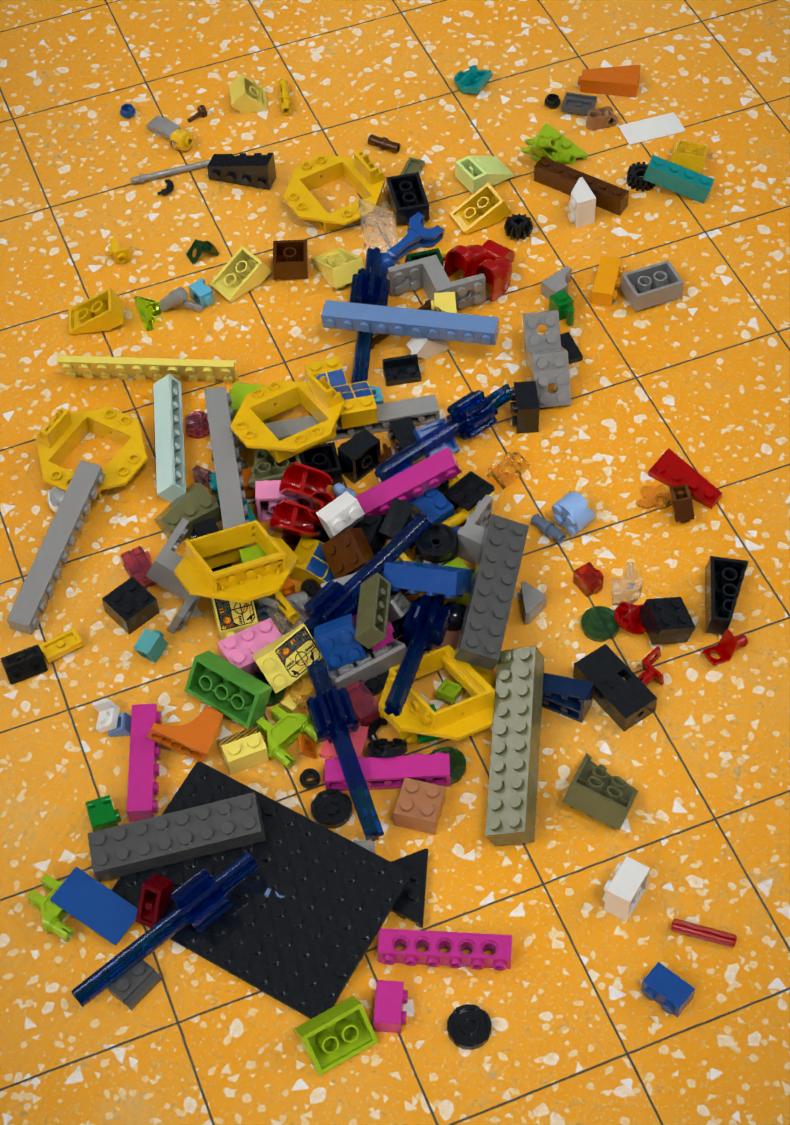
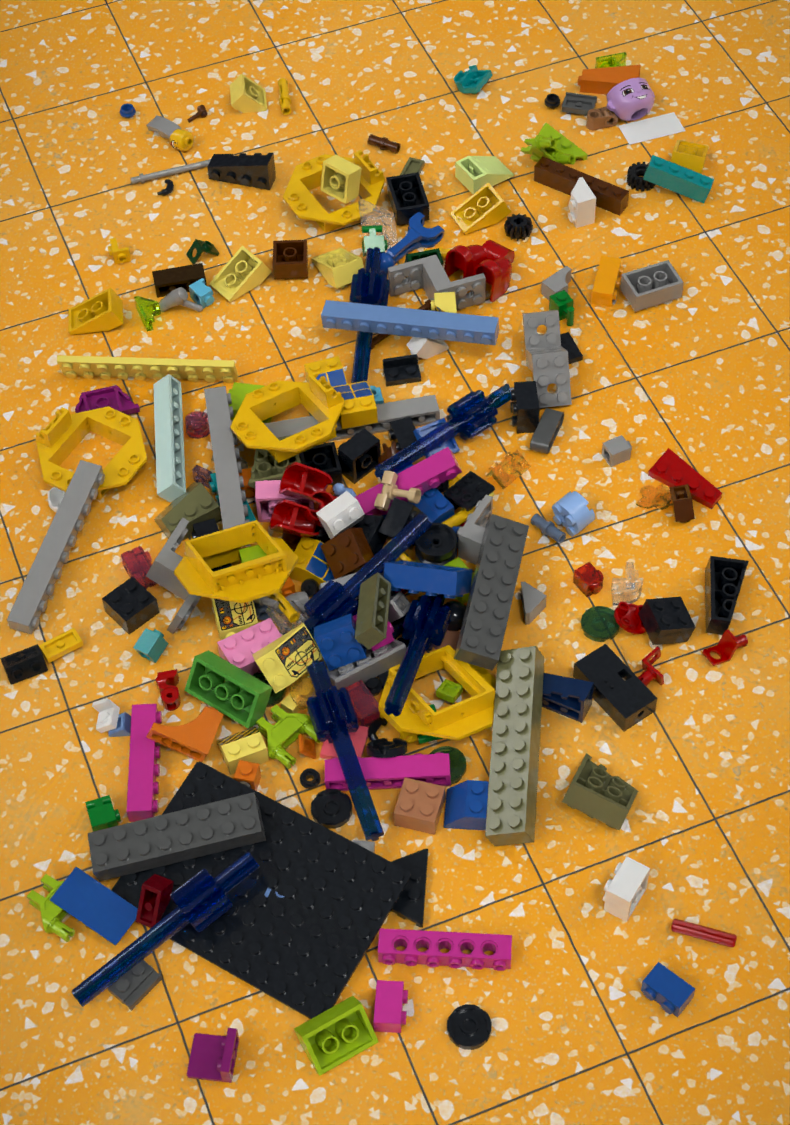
(105, 397): none -> magenta wing
(166, 684): none -> red leg
(173, 278): none -> dark brown brick
(213, 1056): none -> magenta bracket
(248, 774): none -> orange brick
(340, 179): none -> light yellow brick
(373, 240): none -> brick
(391, 491): none -> tan bar
(467, 805): none -> blue slope
(547, 431): none -> dark grey beam
(611, 60): none -> clear neon green slope
(616, 450): none -> light grey brick
(631, 99): none -> lavender piece

